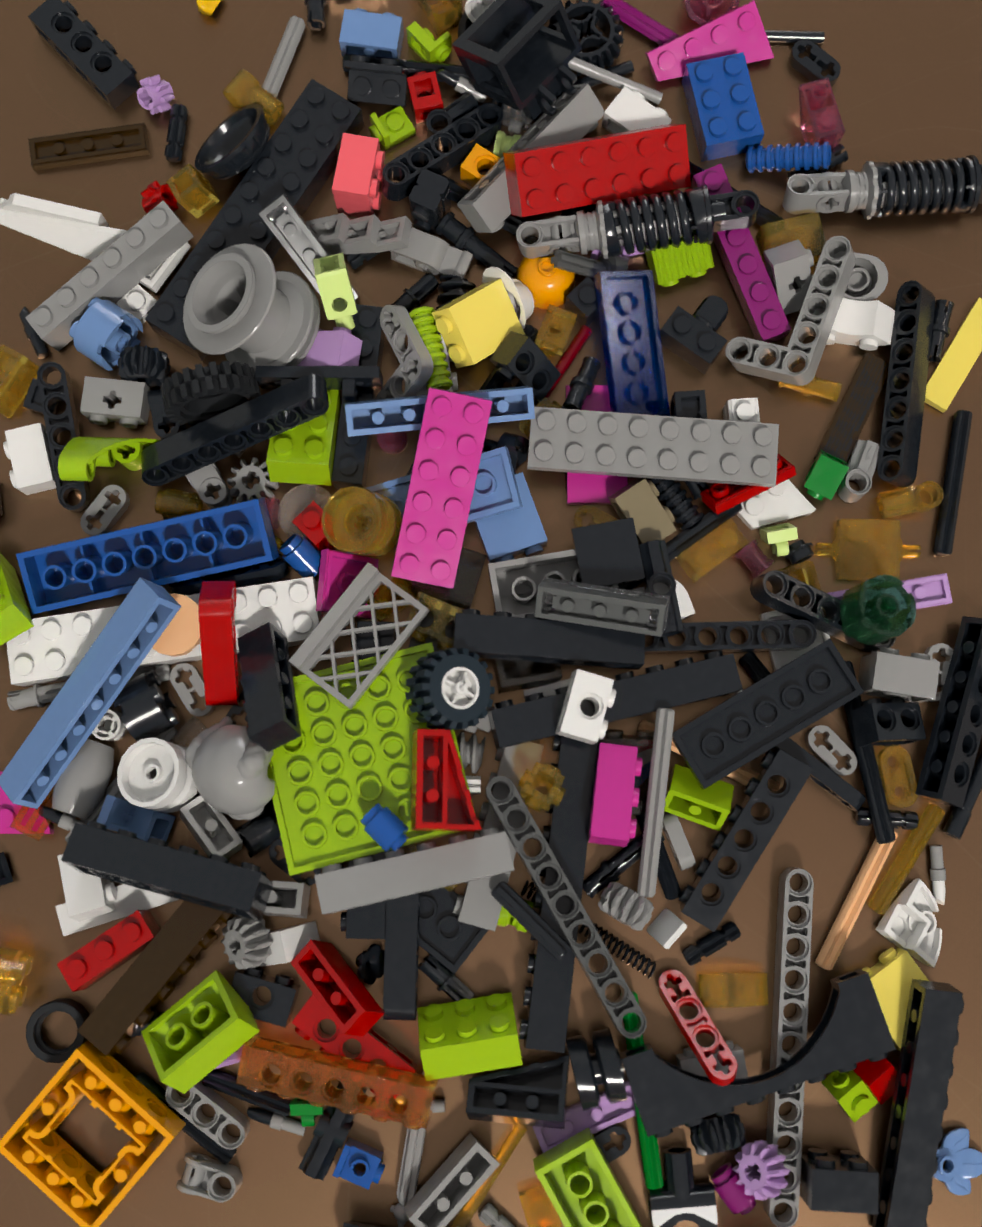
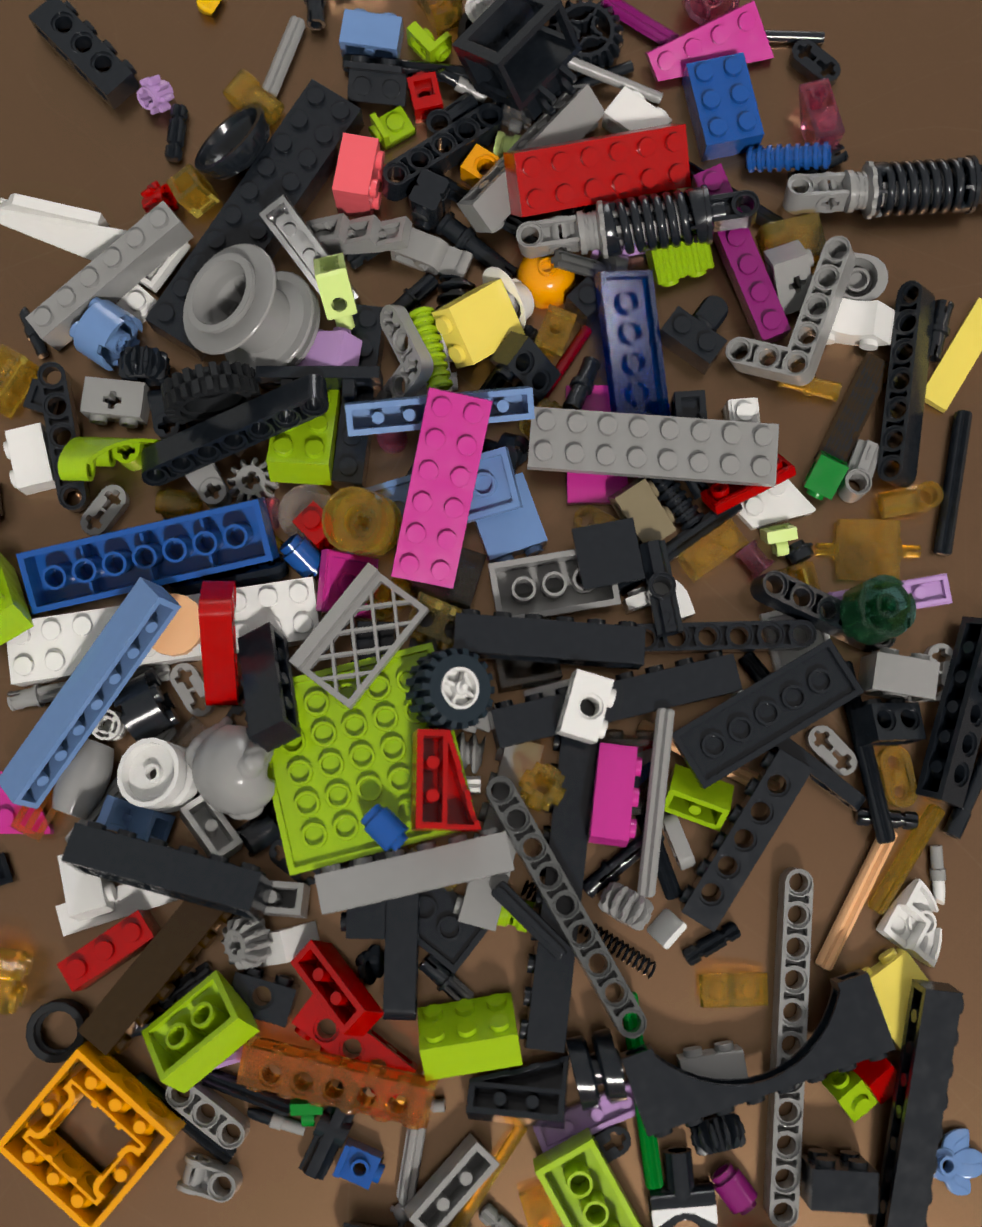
(63, 820): piece -> none
(89, 146): dark brown tile -> none
(186, 984): none -> black axle
(602, 606): dark grey piece -> none
(696, 1026): red beam -> none
(761, 1170): lavender gear -> none

